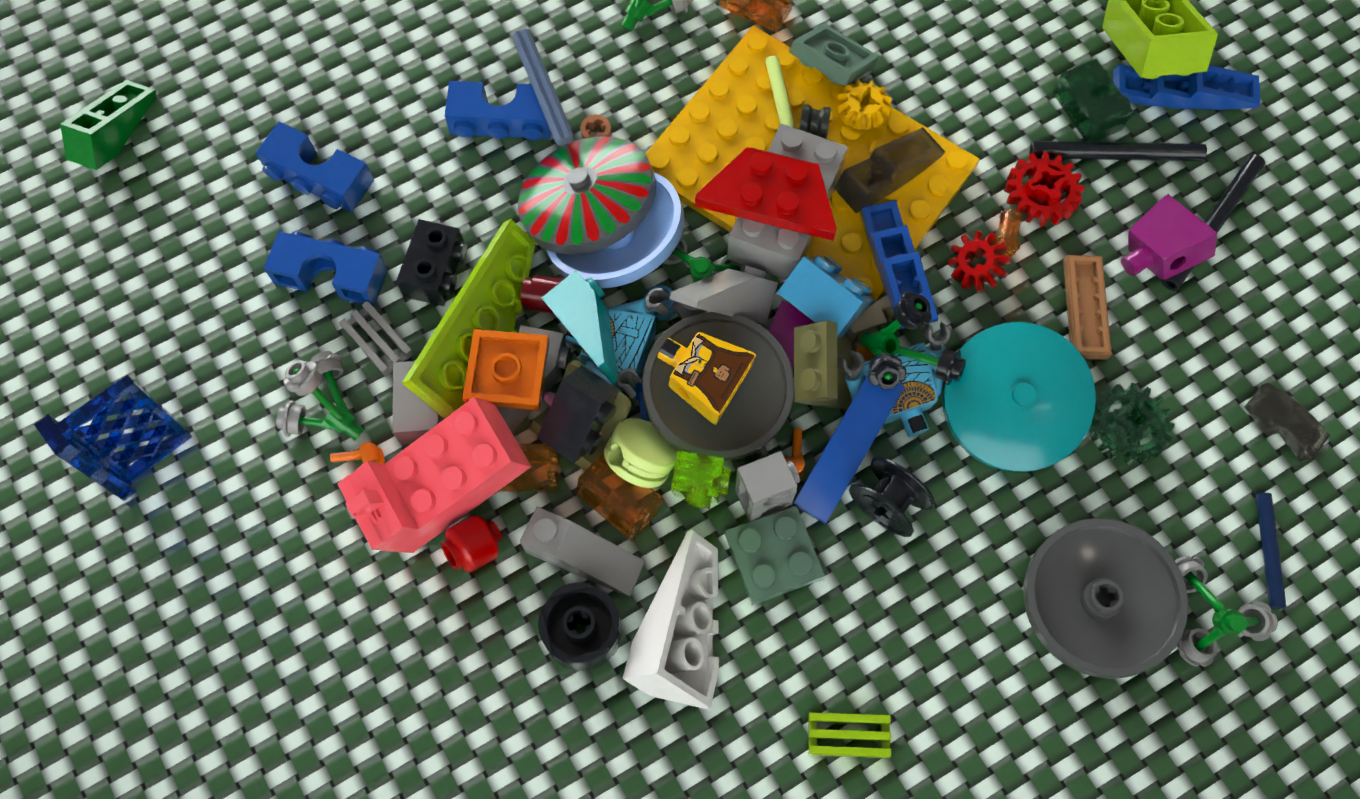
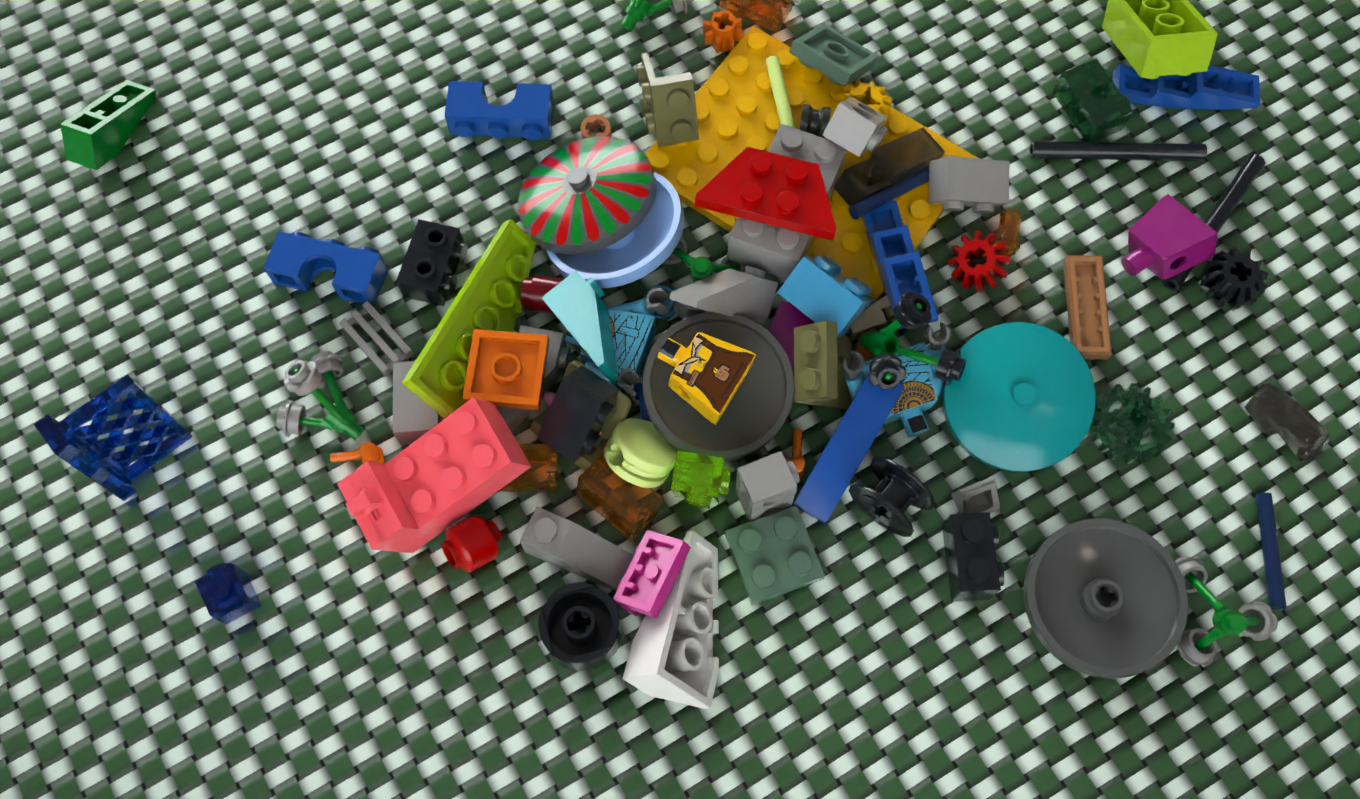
(227, 592): none -> clear blue brick
(337, 181): blue arch -> none
(543, 87): sand blue axle -> none
(651, 574): none -> dark pink bracket
(668, 105): none -> olive bracket
(722, 31): none -> orange gear
(856, 127): none -> light grey brick
(883, 735): lime tile -> none
(889, 193): none -> dark blue bar
(968, 183): none -> light grey brick
(972, 557): none -> black brick
(978, 497): none -> light grey slope
(1044, 188): red gear -> none
(1234, 279): none -> black gear

